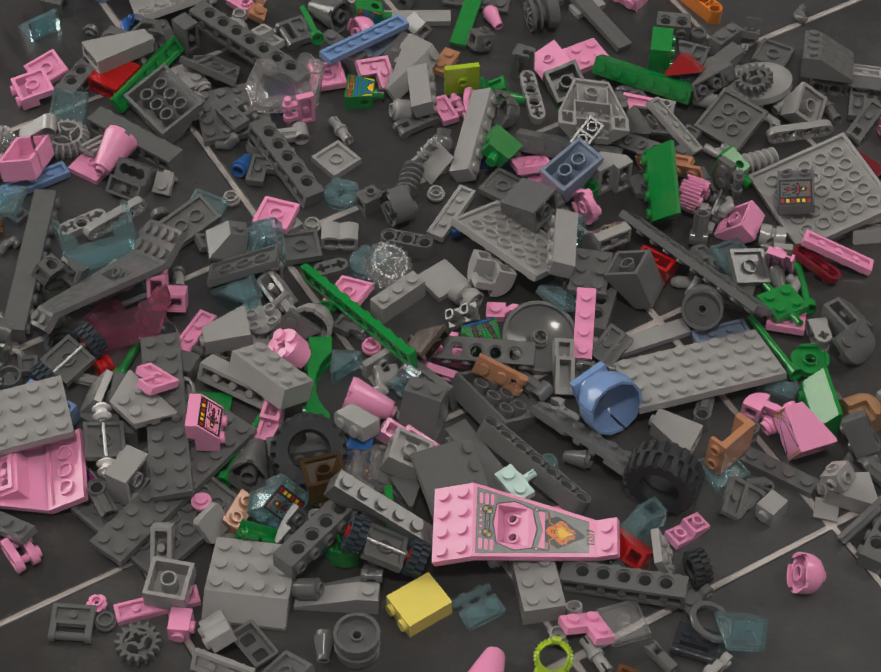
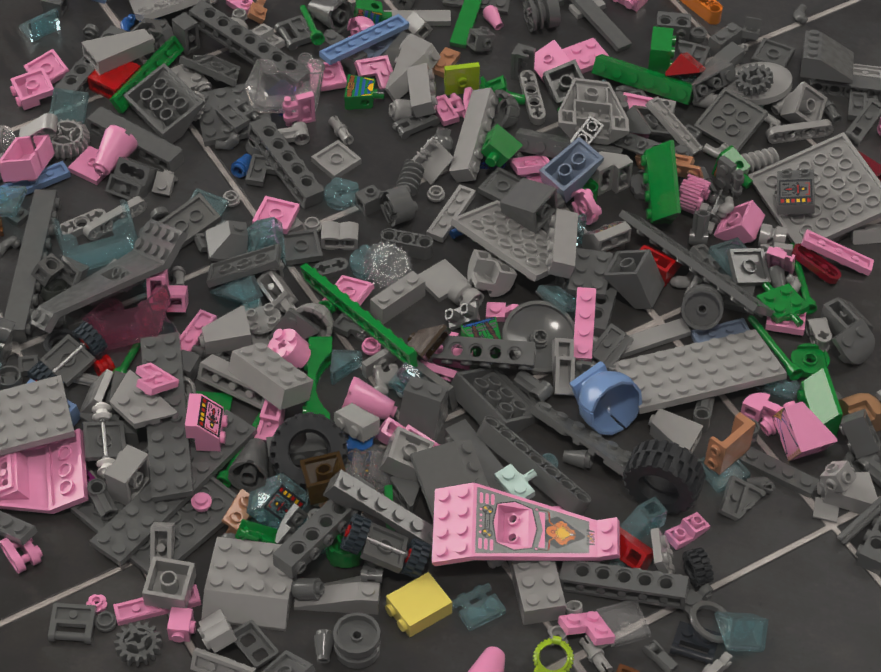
(91, 146): light grey tile -> none
(210, 522): light grey piece -> none
(499, 374): nougat plate -> none
(560, 402): light grey bar -> none
(771, 508): light grey brick -> none
(805, 573): bright pink cylinder -> none

